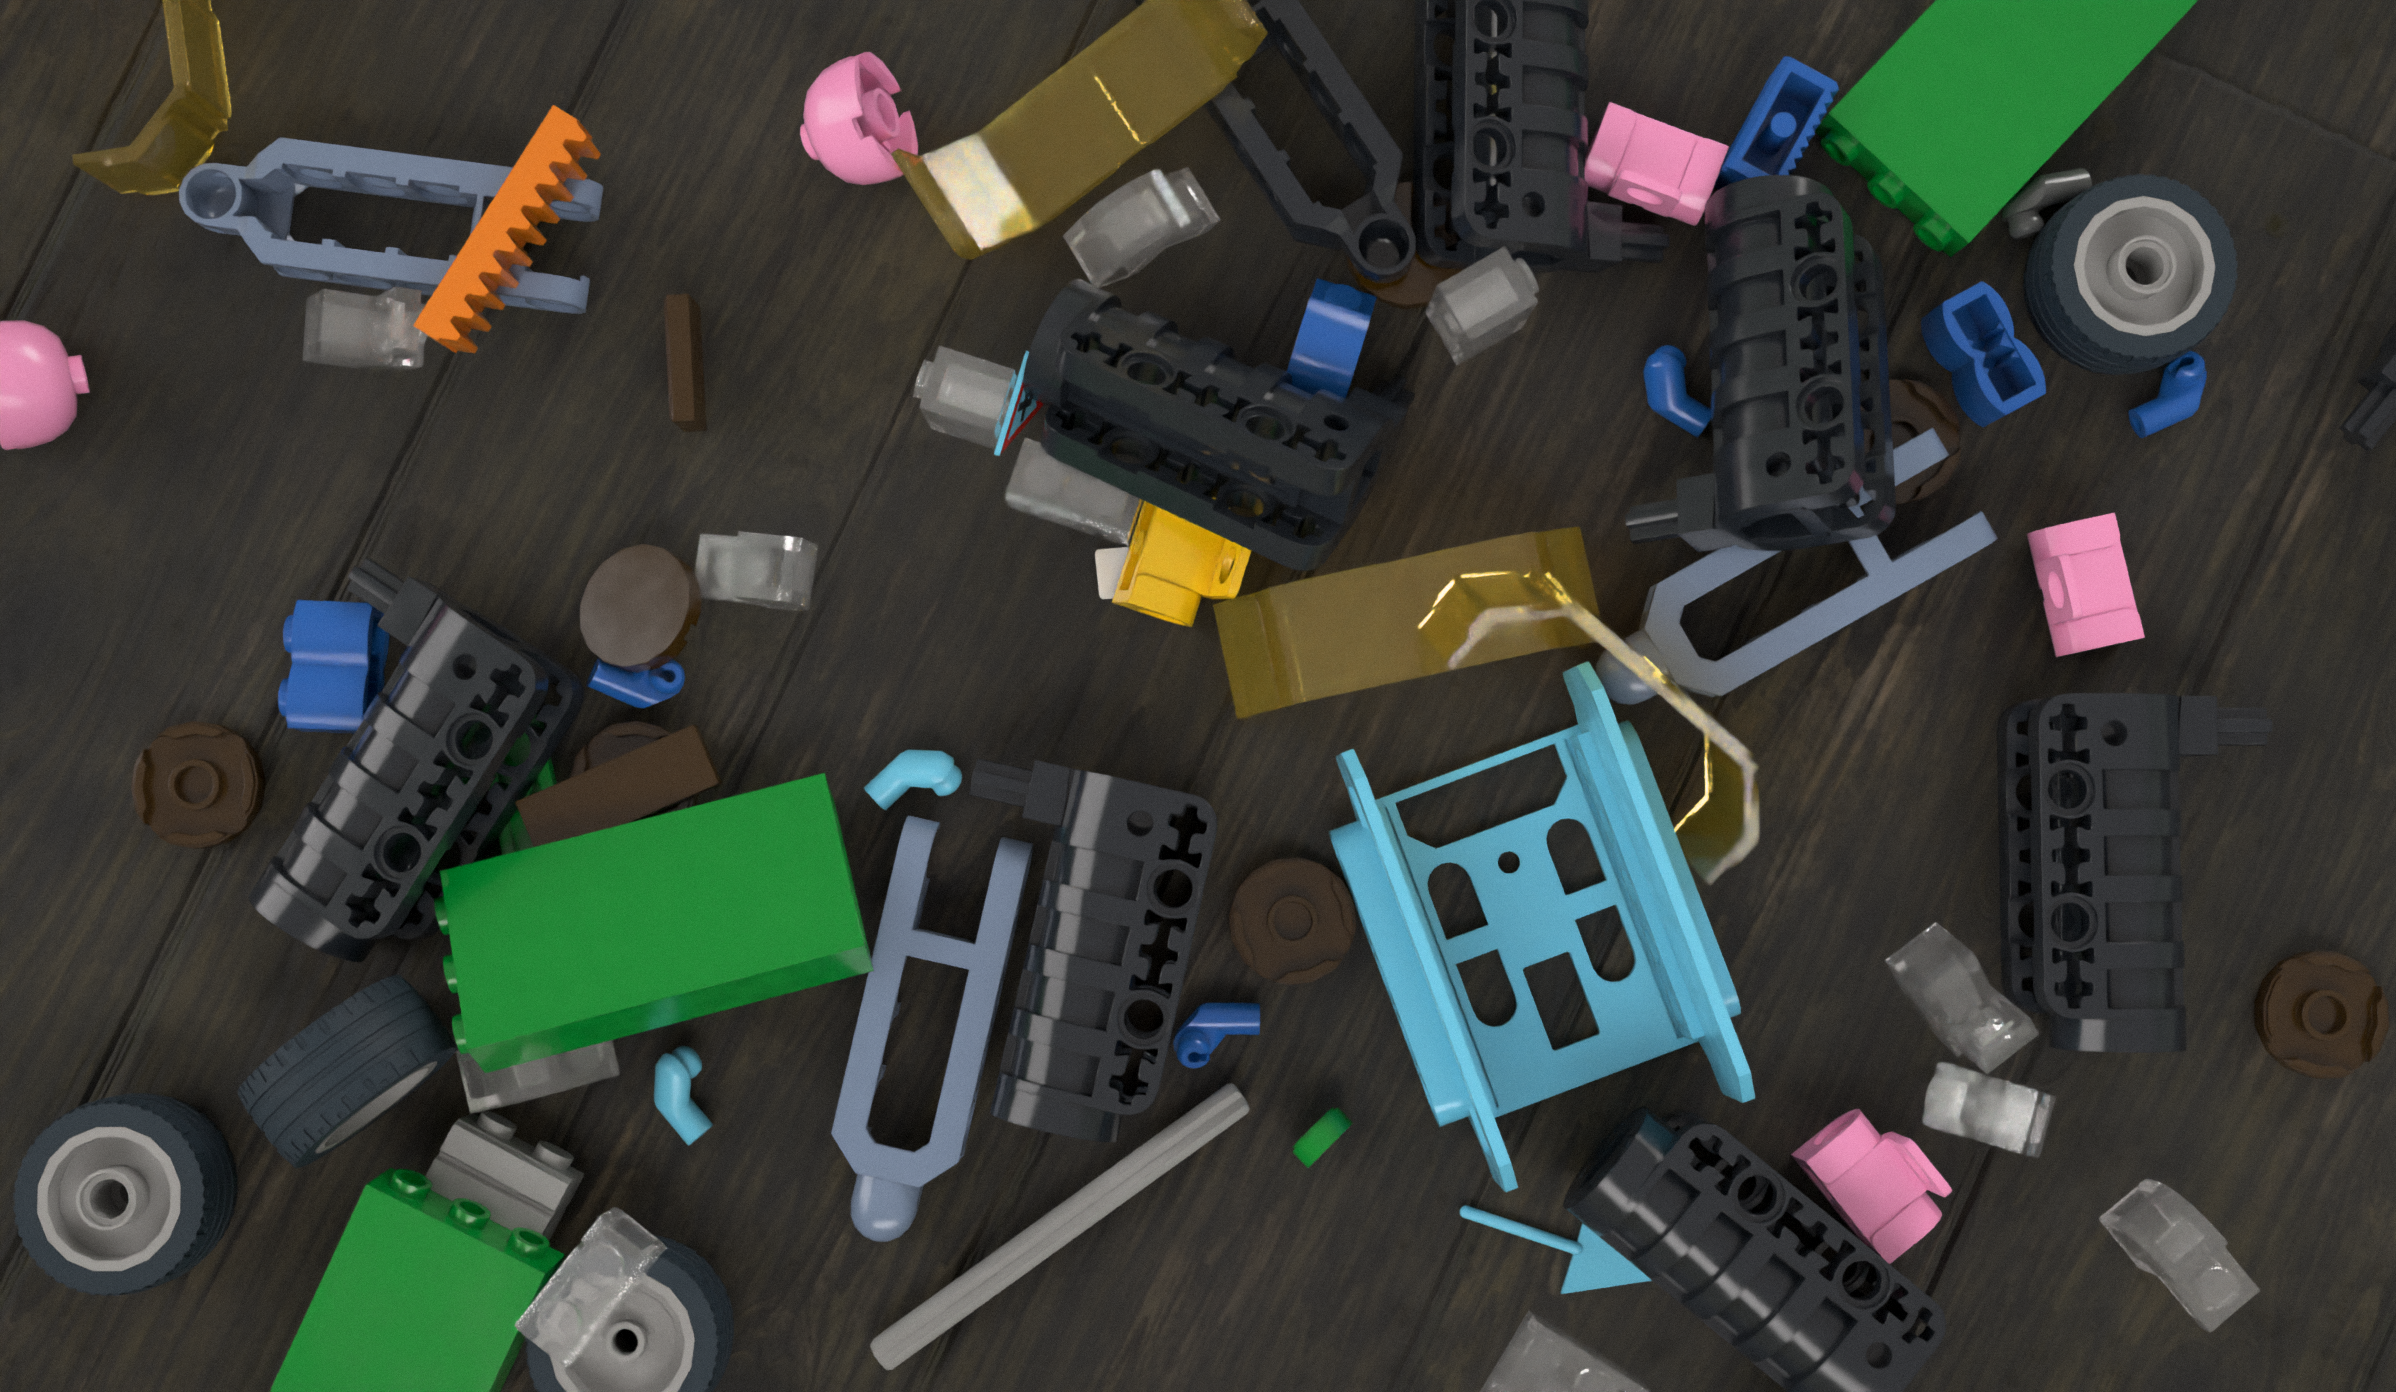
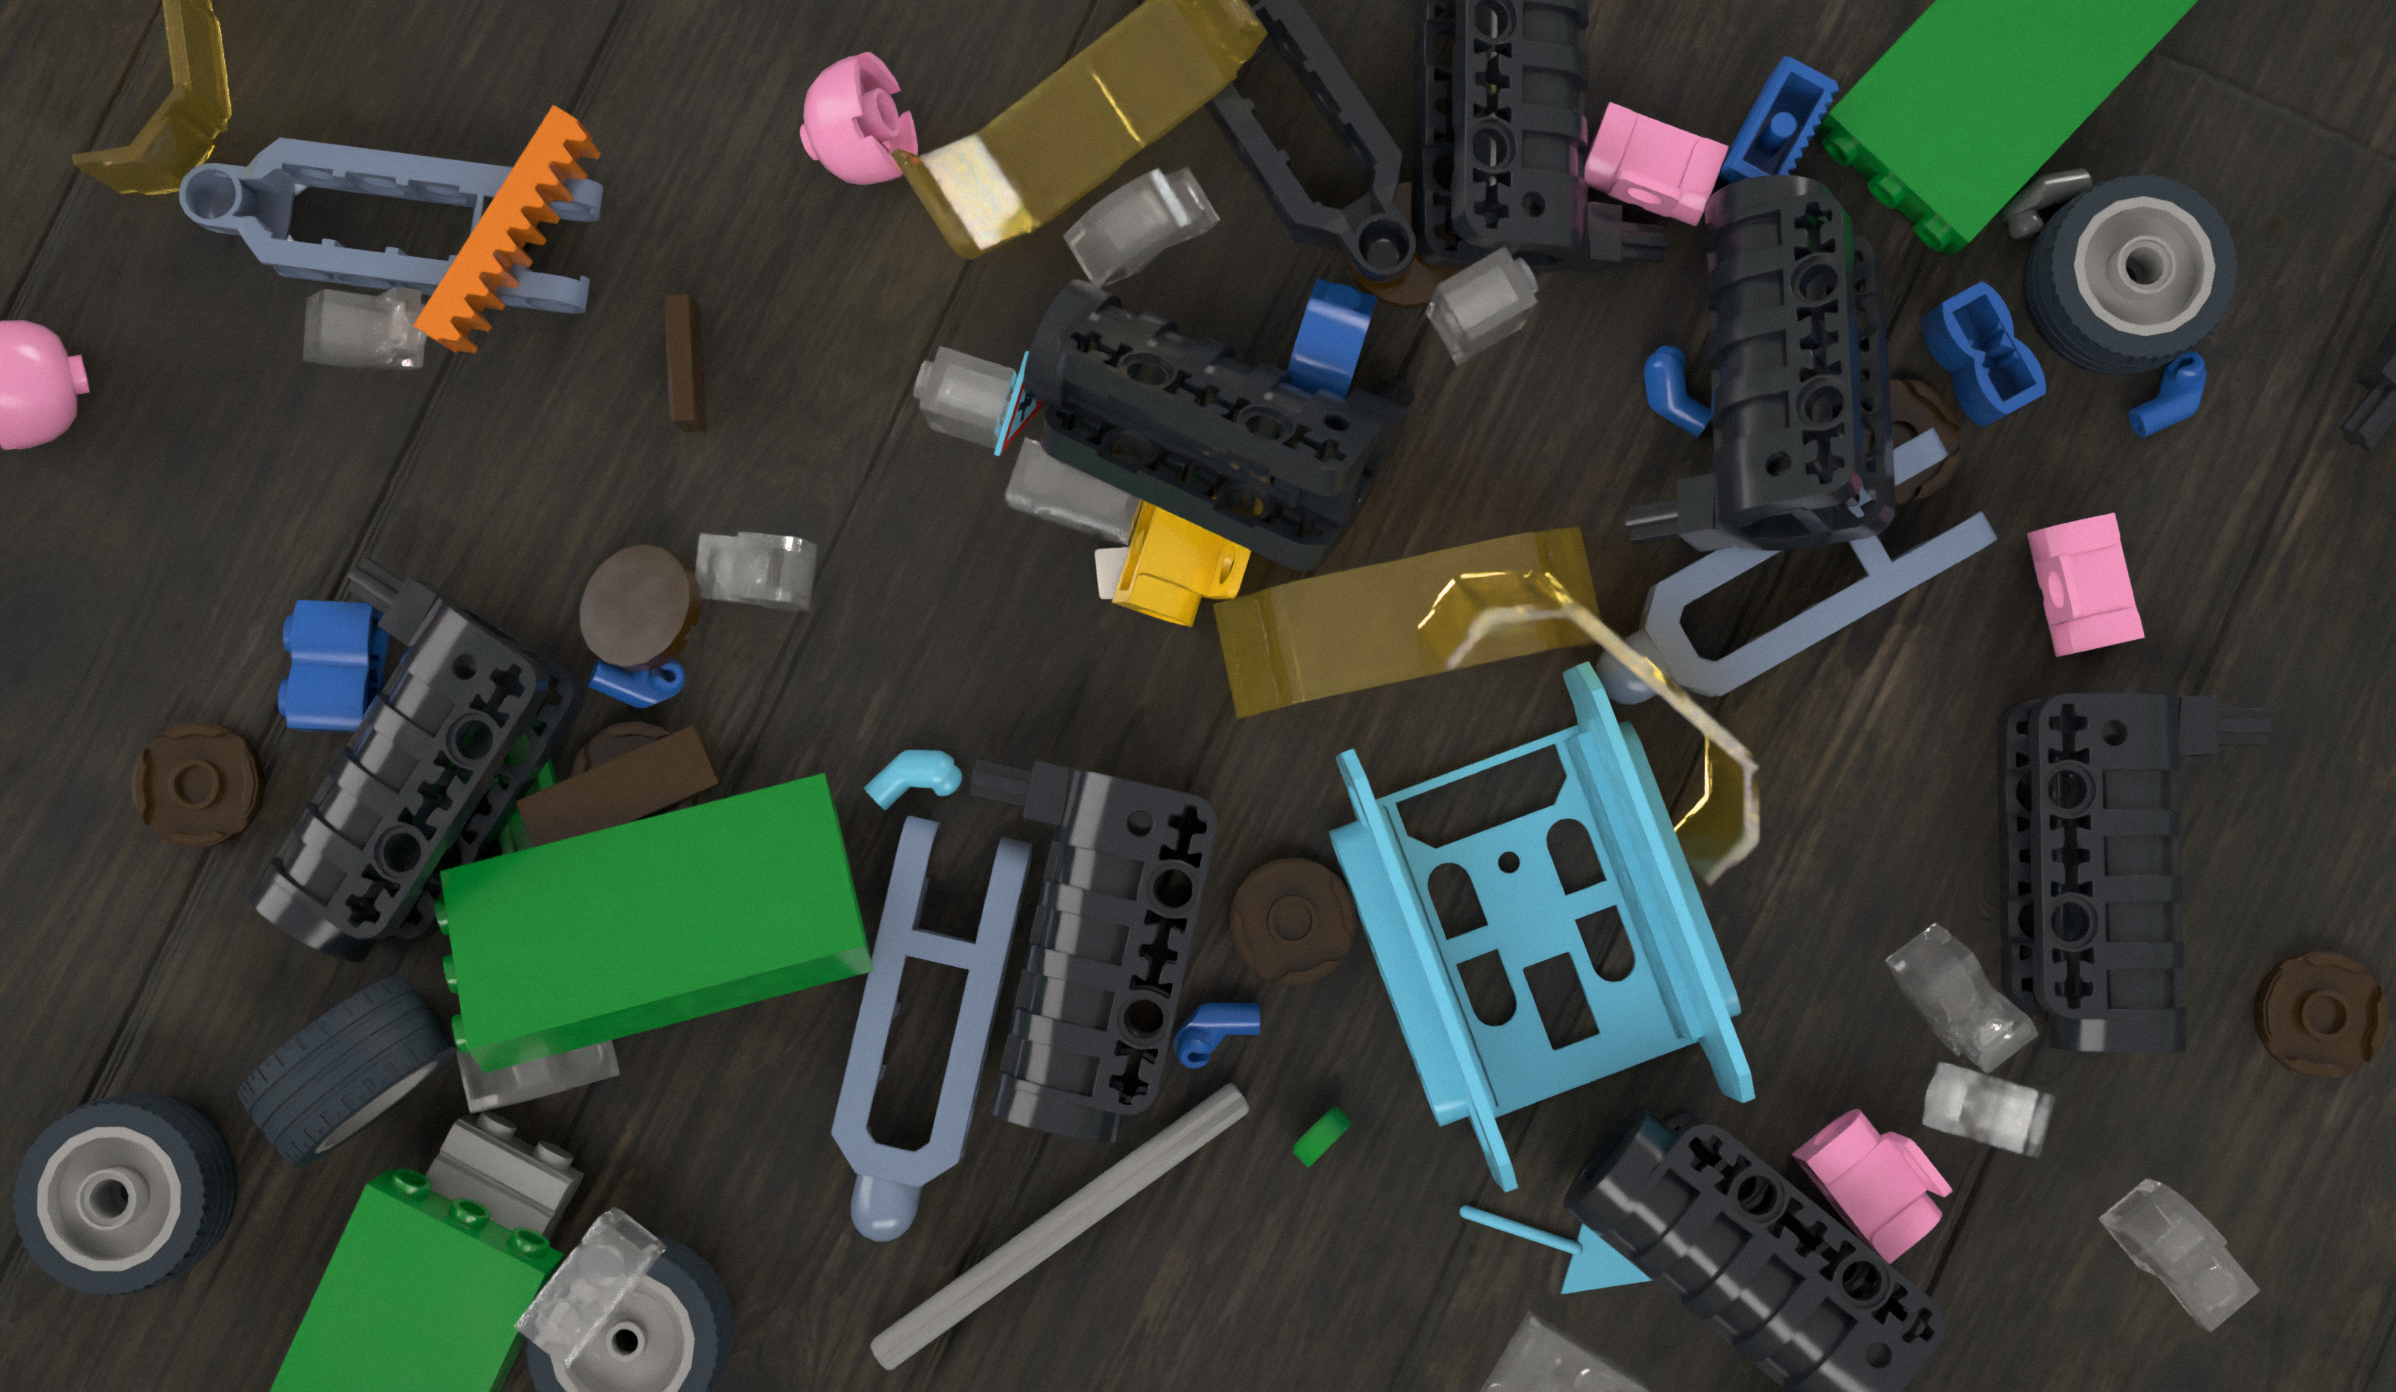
(673, 1090): medium azure arm -> none

